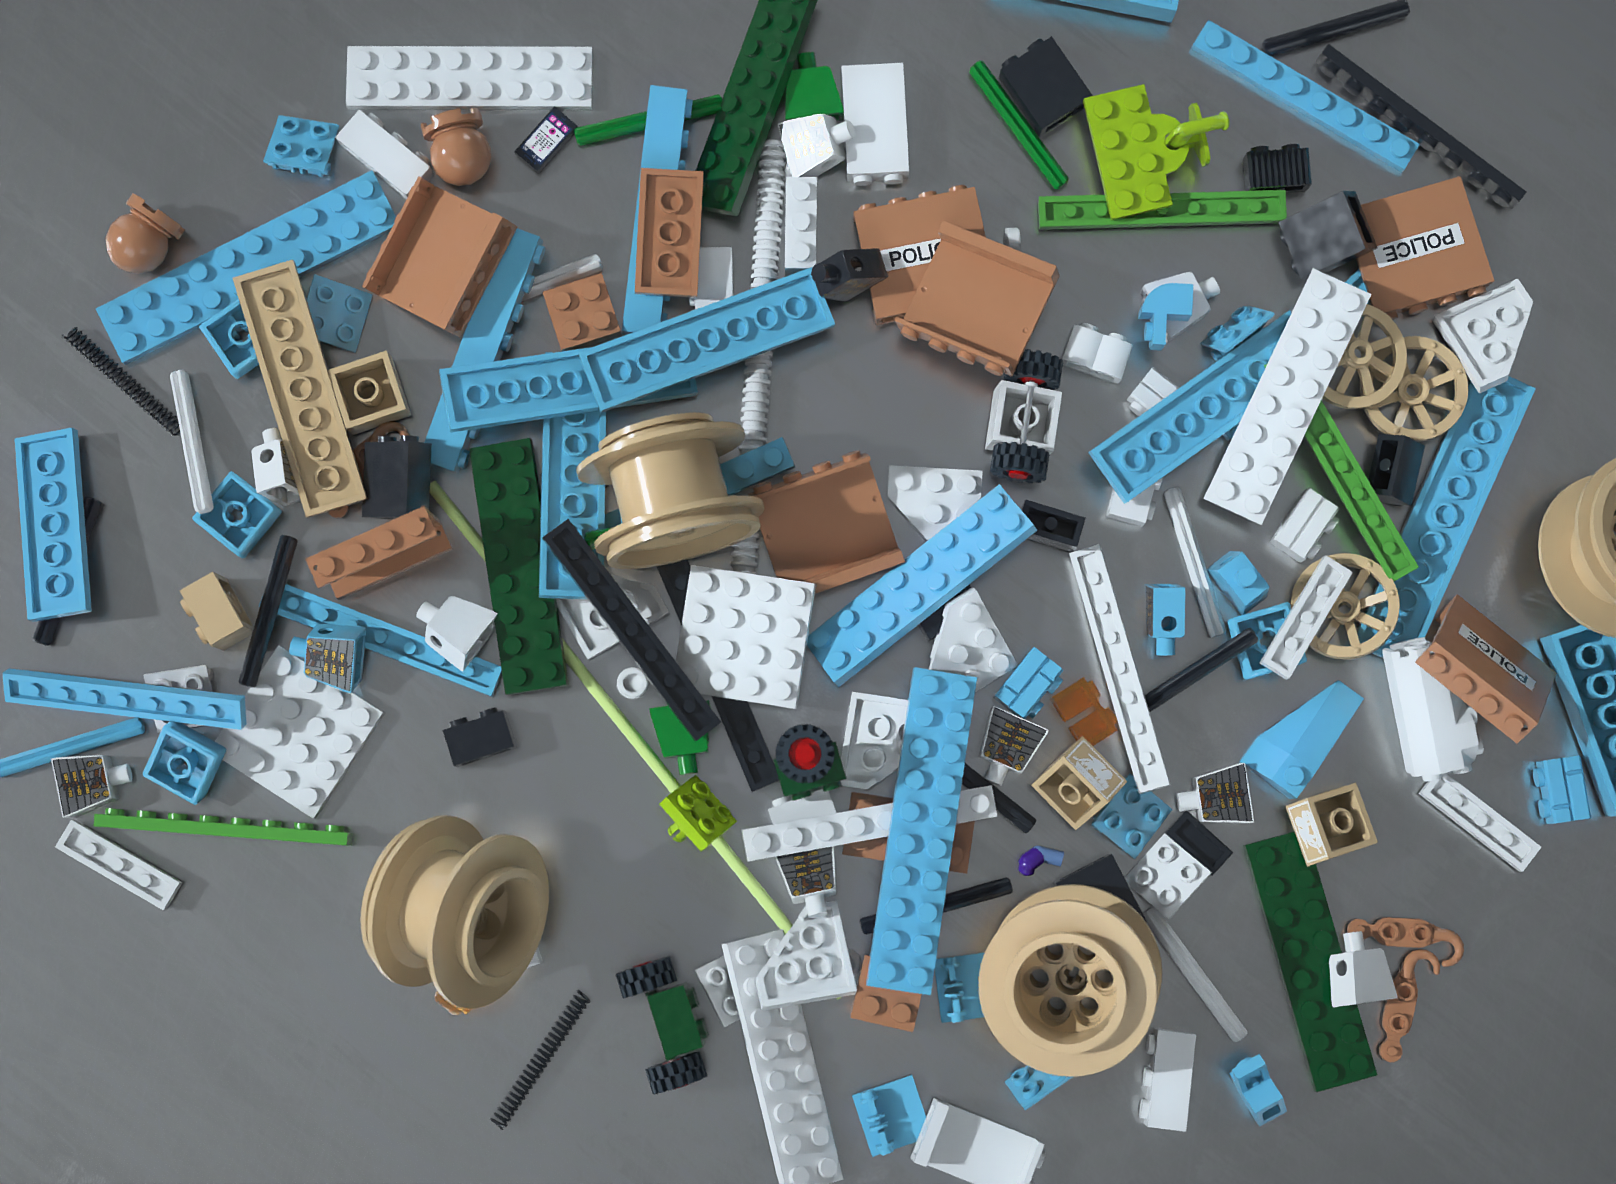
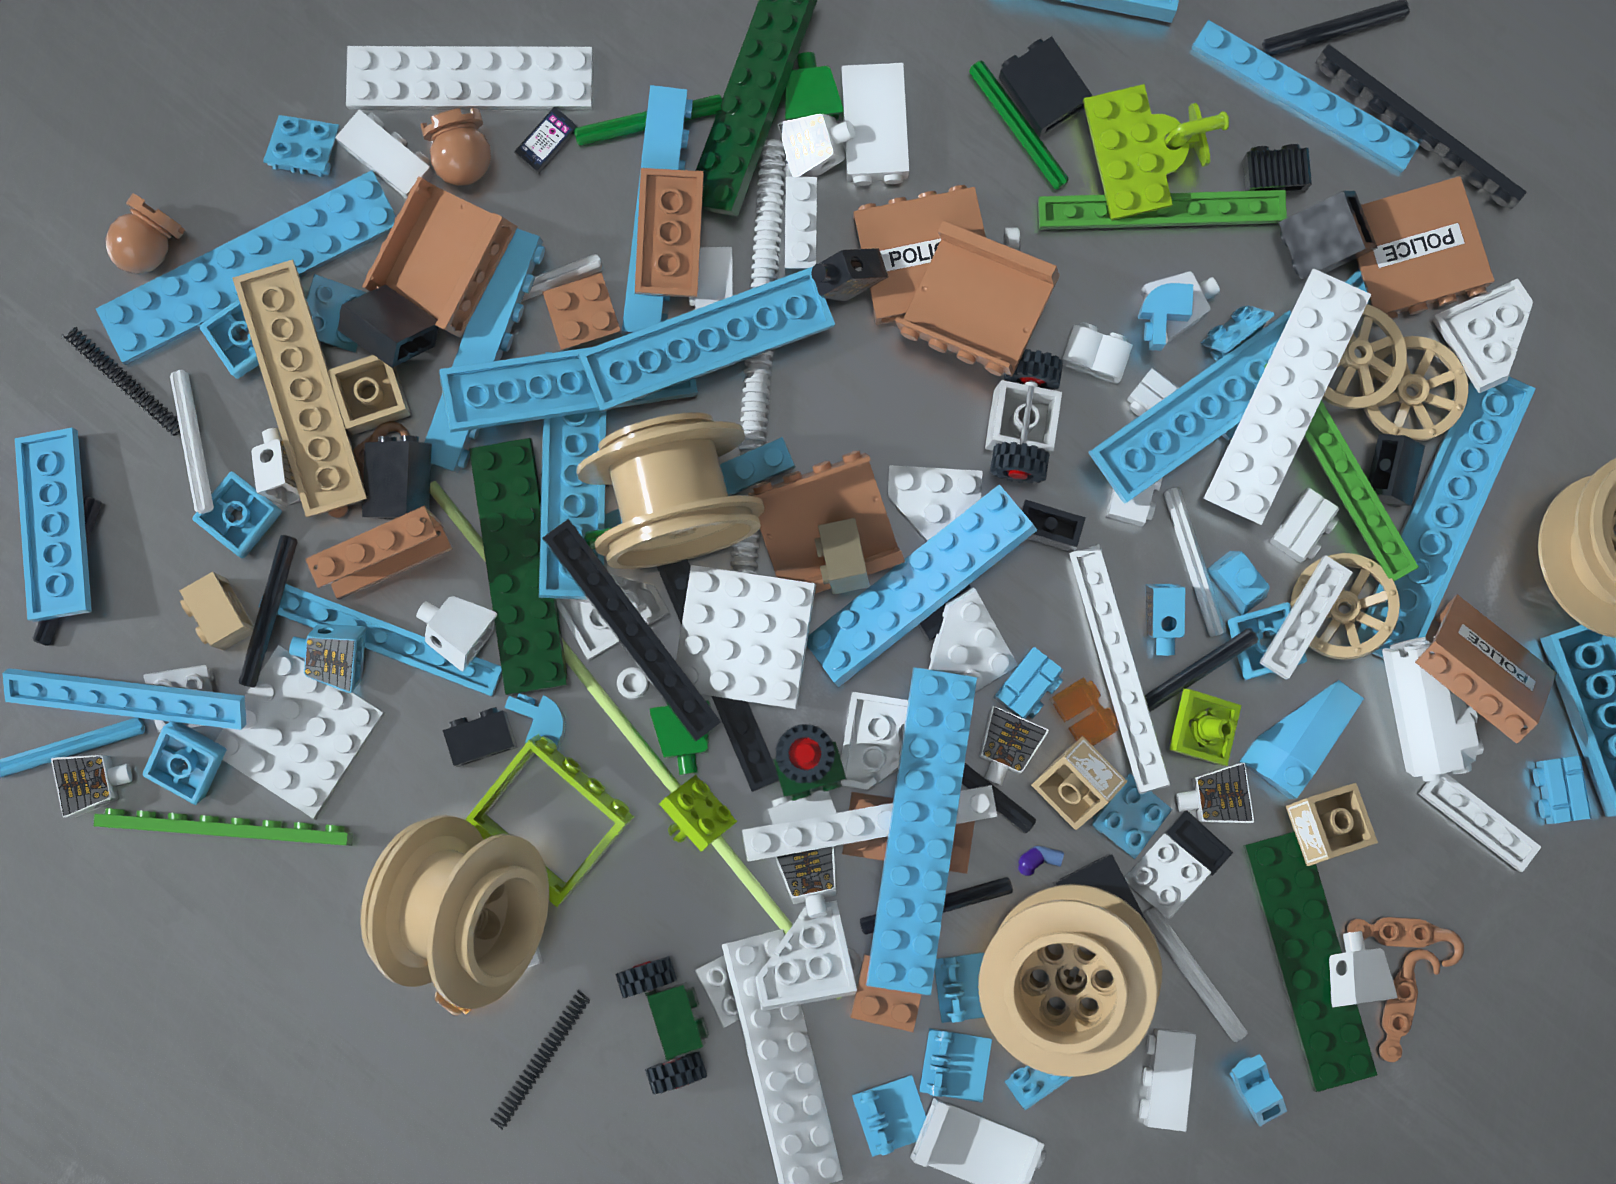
(118, 864): white plate -> none
(388, 325): none -> black brick
(548, 717): none -> medium azure brick
(572, 773): none -> lime window
(843, 556): none -> dark tan brick
(955, 1065): none -> medium azure hinge
(1212, 731): none -> lime plate

